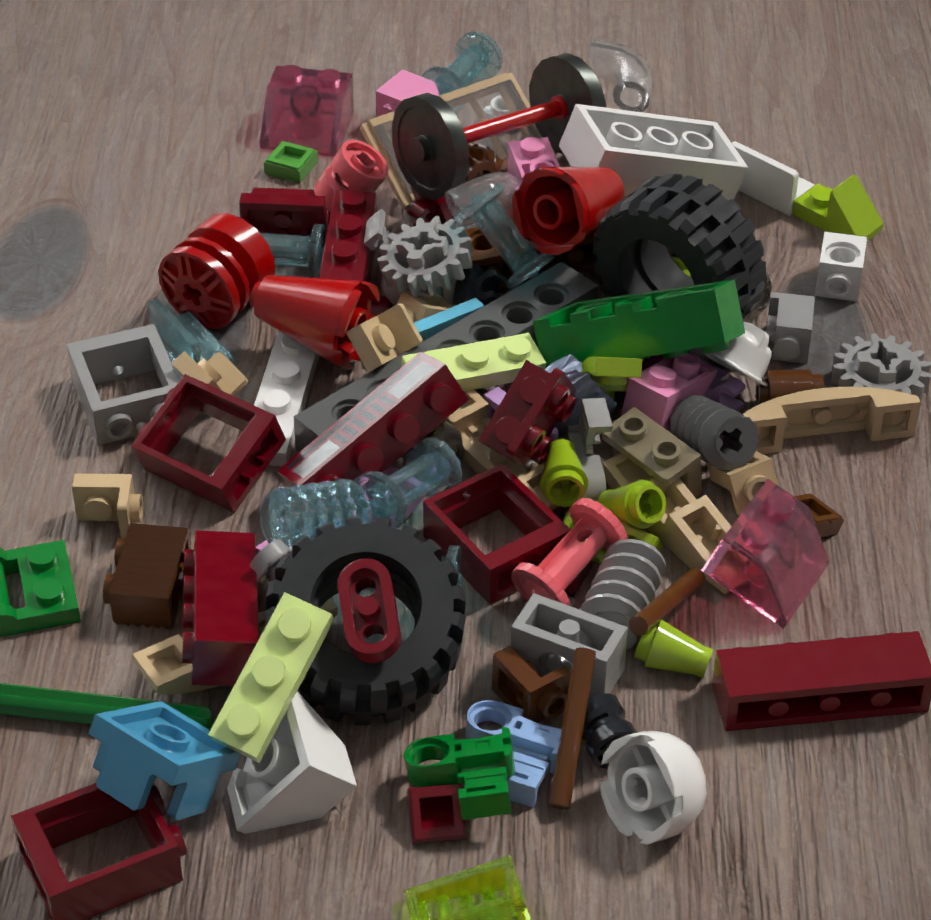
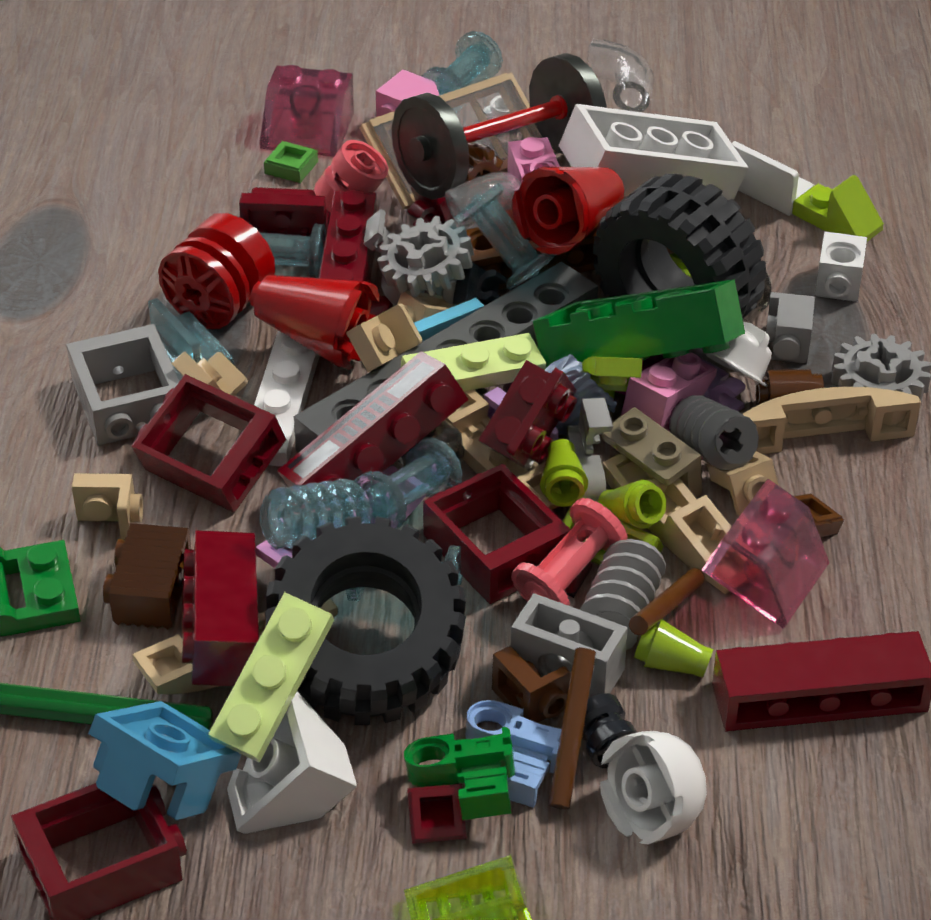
(267, 560): light grey plate -> none
(370, 613): dark red plate -> none

